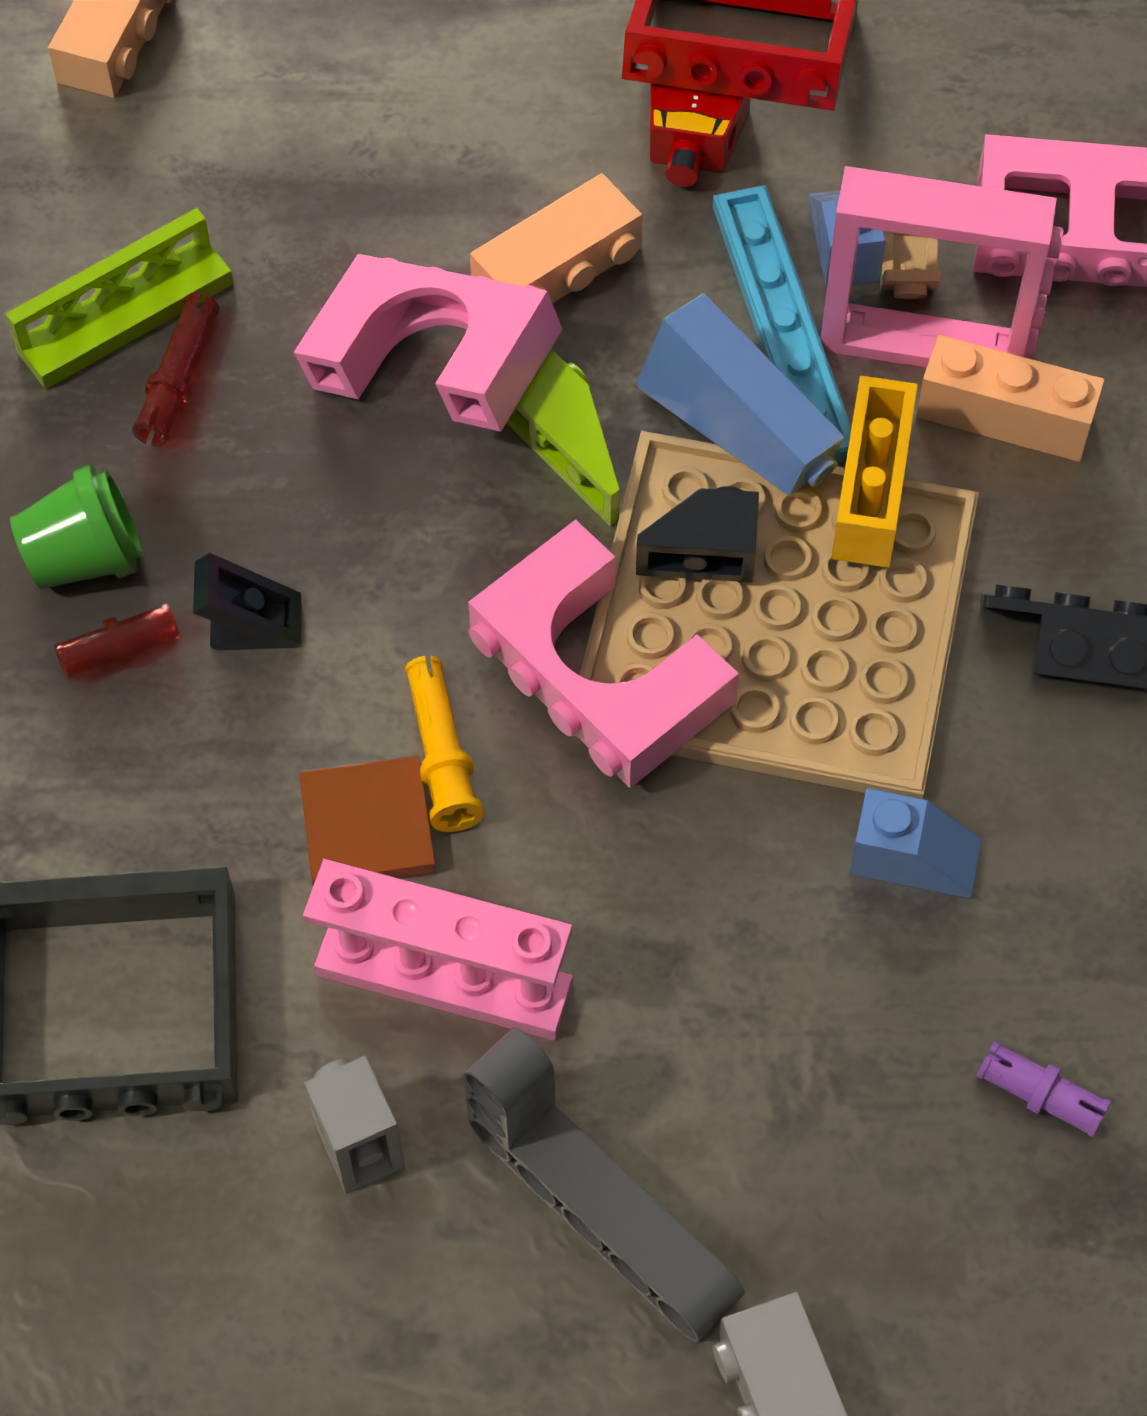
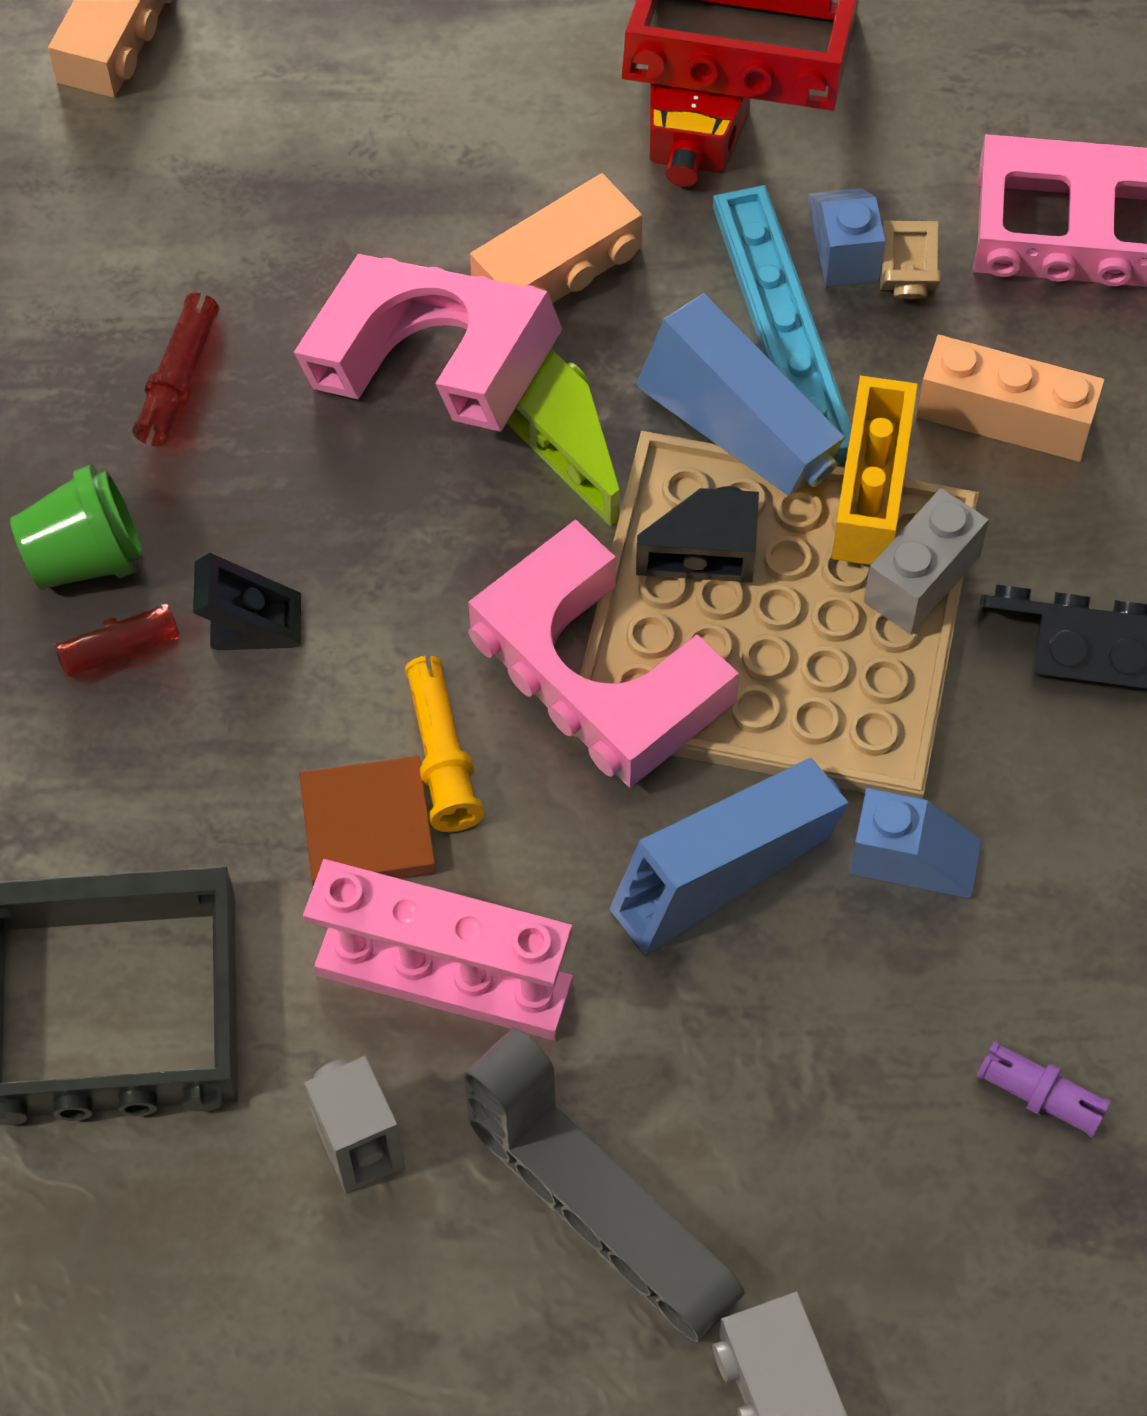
(120, 305): lime fence -> none
(723, 852): none -> medium blue slope
(925, 560): none -> light grey brick
(945, 213): bright pink window -> none

